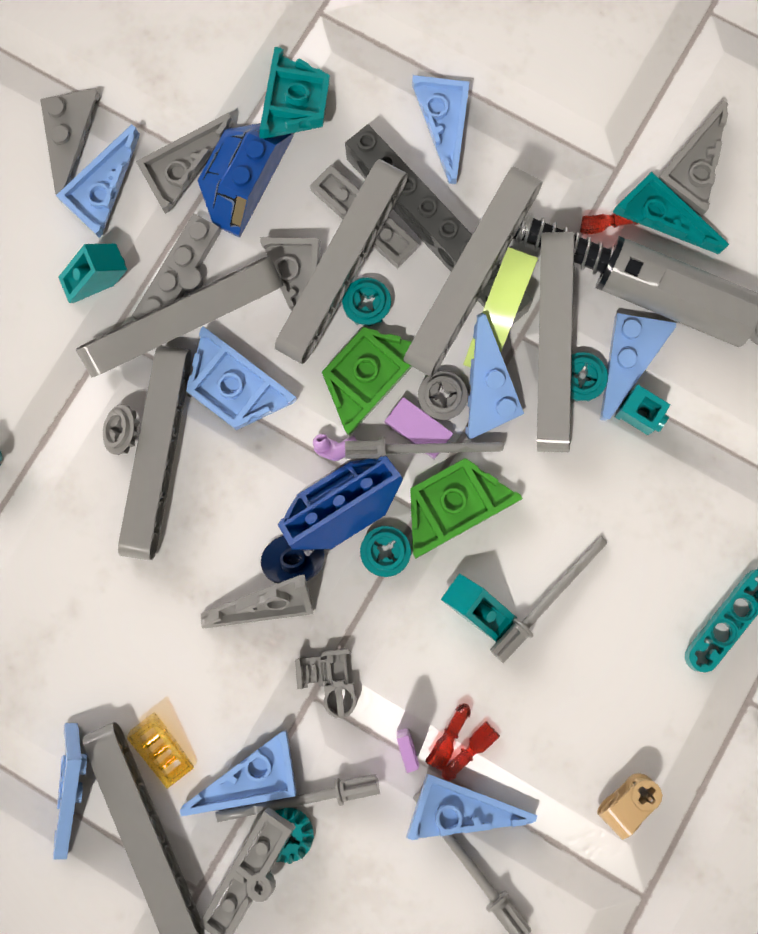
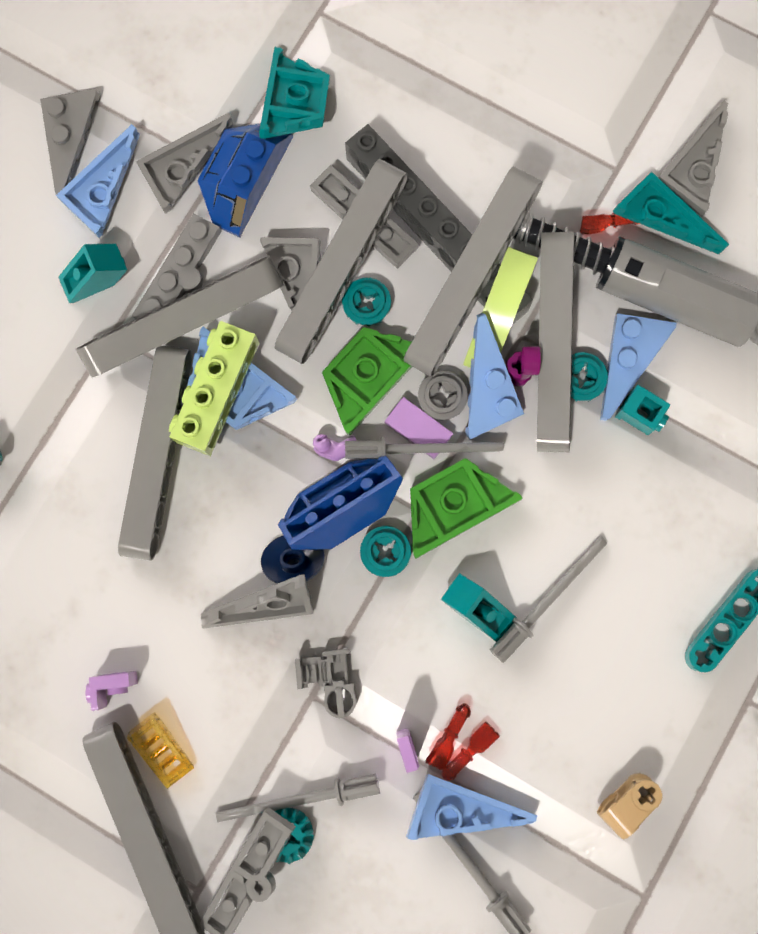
(69, 790): light blue wing -> none
(114, 440): light grey gear -> none
(114, 683): none -> lavender bracket
(214, 388): none -> yellowish green brick
(256, 779): light blue wing -> none
(444, 111): light blue wing -> none
(530, 361): none -> magenta connector

